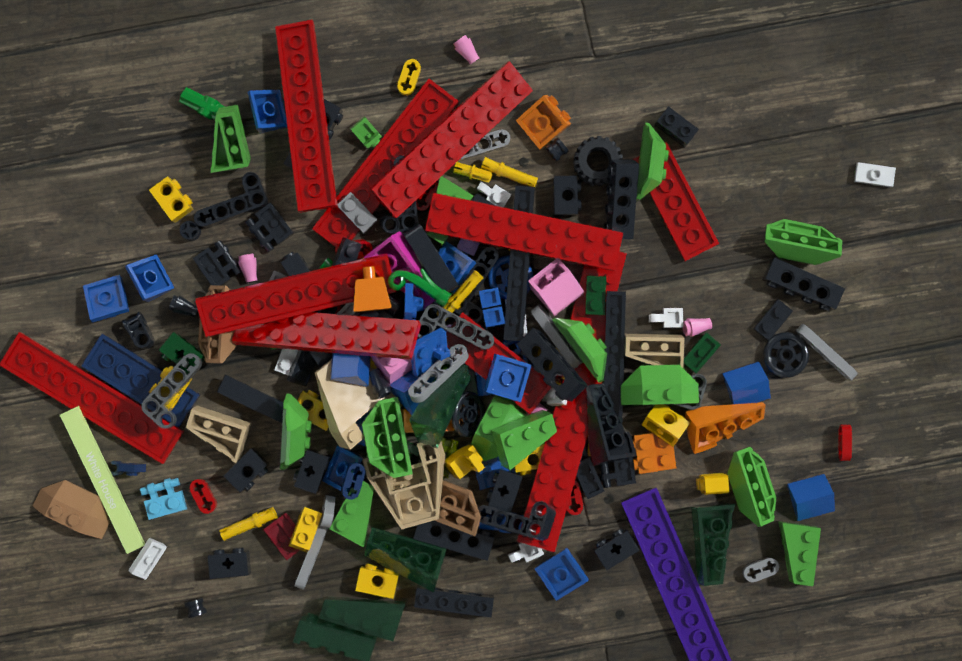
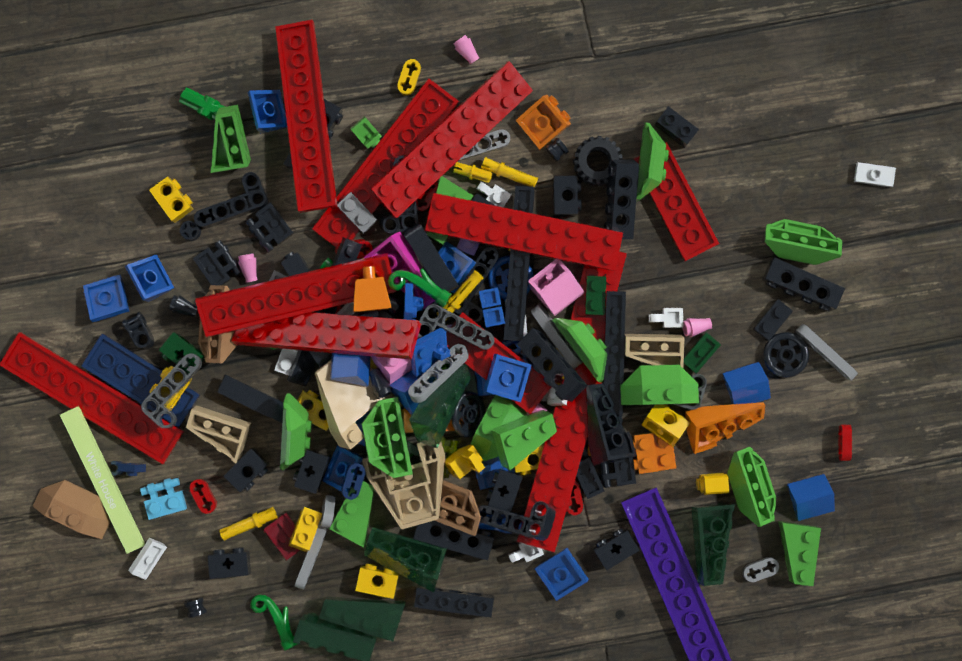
(280, 621): none -> green plant

